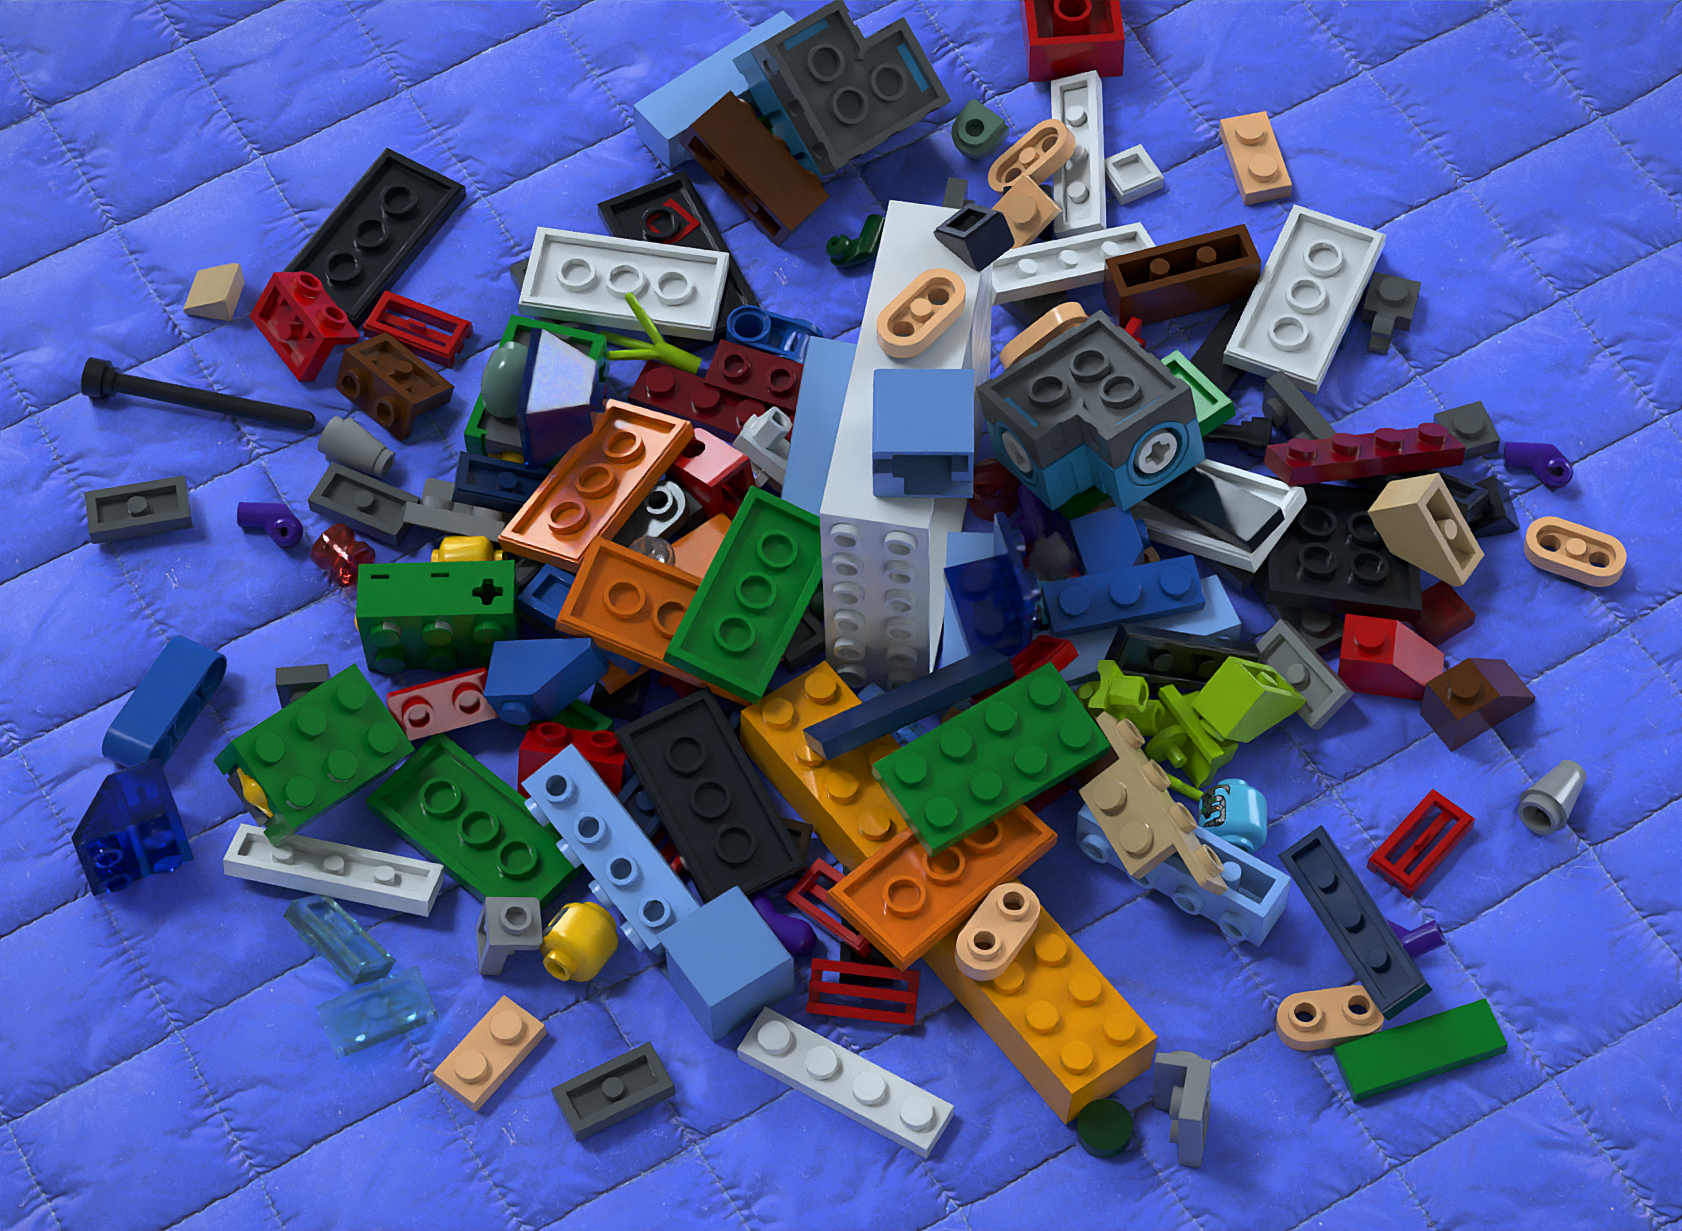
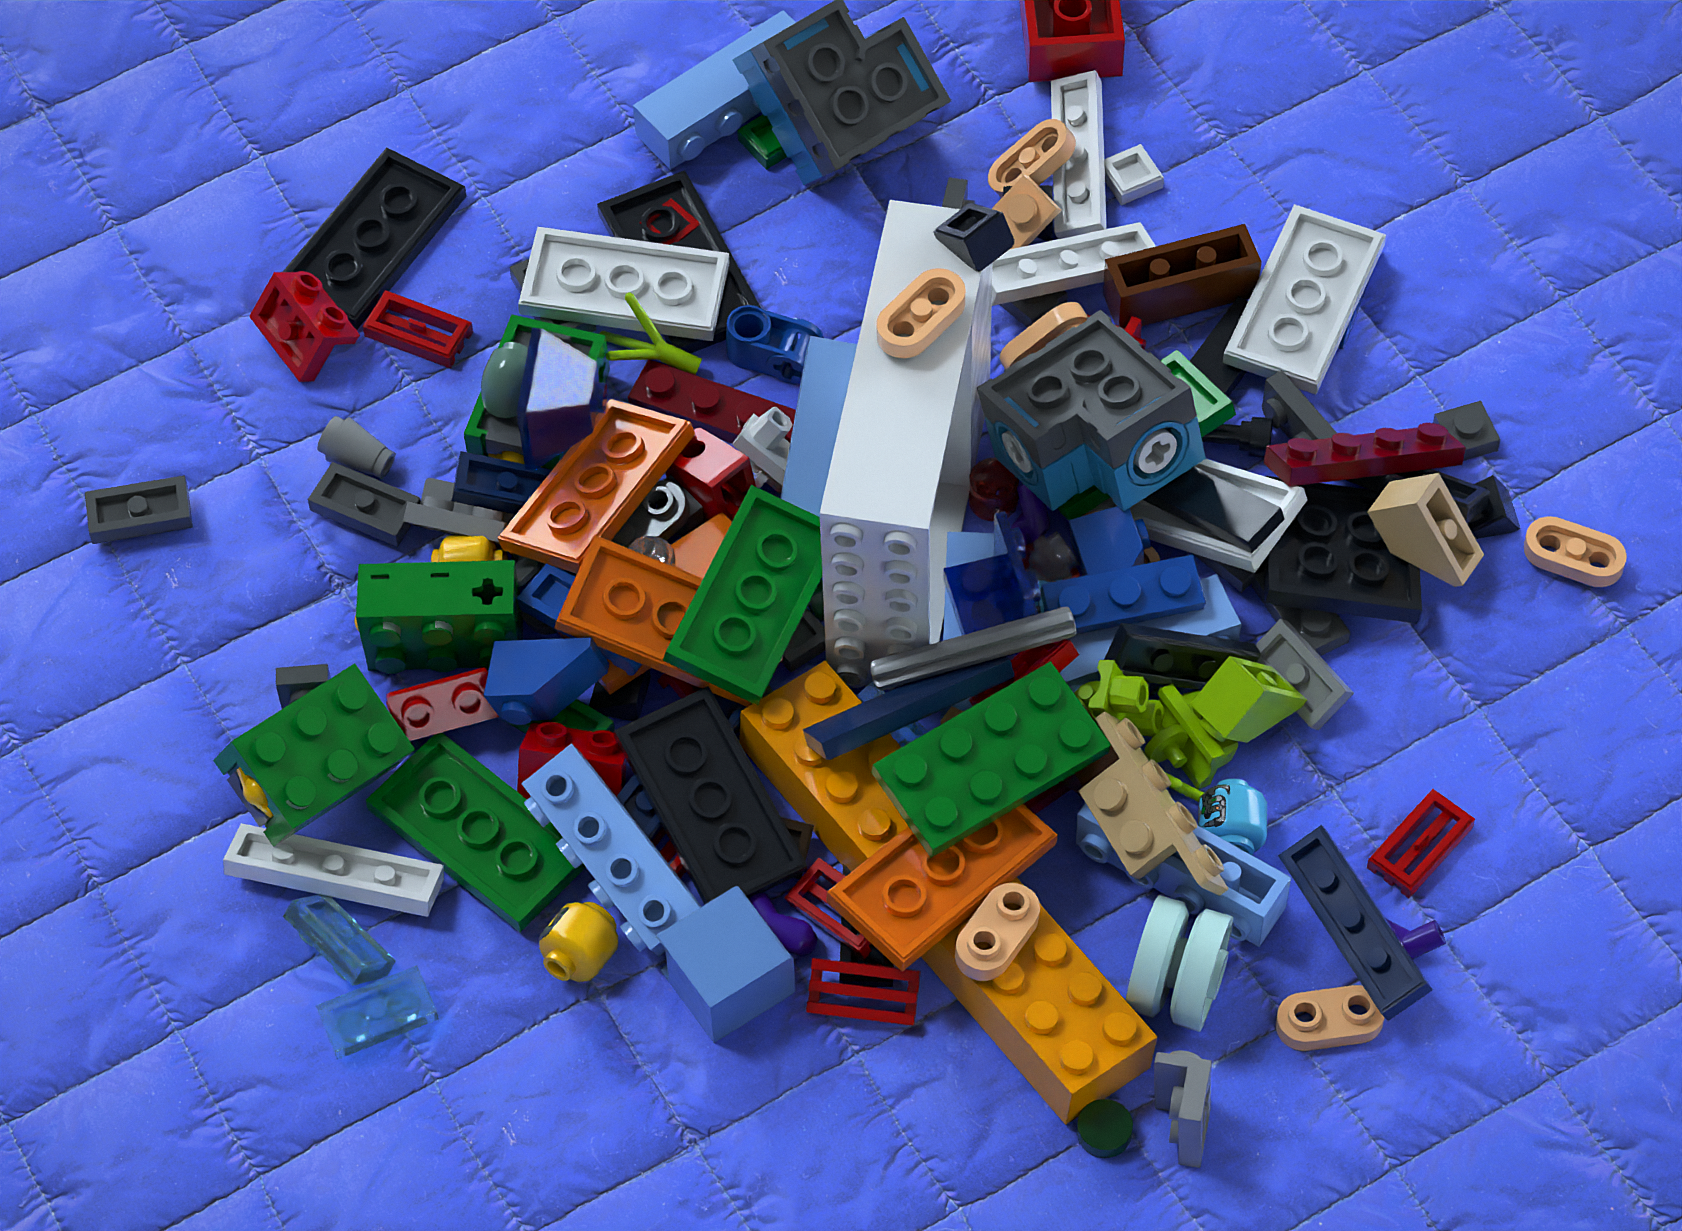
(104, 379): black piece -> none
(131, 830): clear blue slope -> none
(165, 703): blue beam -> none
(215, 292): tan slope -> none
(276, 520): dark purple arm -> none
(341, 554): clear red wheel -> none
(391, 383): reddish brown bracket -> none
(489, 1053): light nougat plate -> none
(504, 927): light grey bracket -> none
(613, 1091): dark grey plate -> none
(754, 167): reddish brown brick -> none
(755, 375): dark red hinge -> none
(845, 1082): white plate -> none
(850, 253): dark green arm -> none
(923, 433): medium blue piece -> none
(973, 648): none -> light grey axle
(978, 131): sand green piece -> none
(1188, 965): none -> light aqua wheel
(1255, 158): light nougat plate -> none
(1386, 658): red slope -> none
(1388, 306): dark grey plate -> none
(1419, 1050): green tile -> none
(1443, 614): clear red tile -> none
(1473, 699): slope -> none
(1541, 459): dark purple arm -> none
(1550, 800): light grey cone -> none

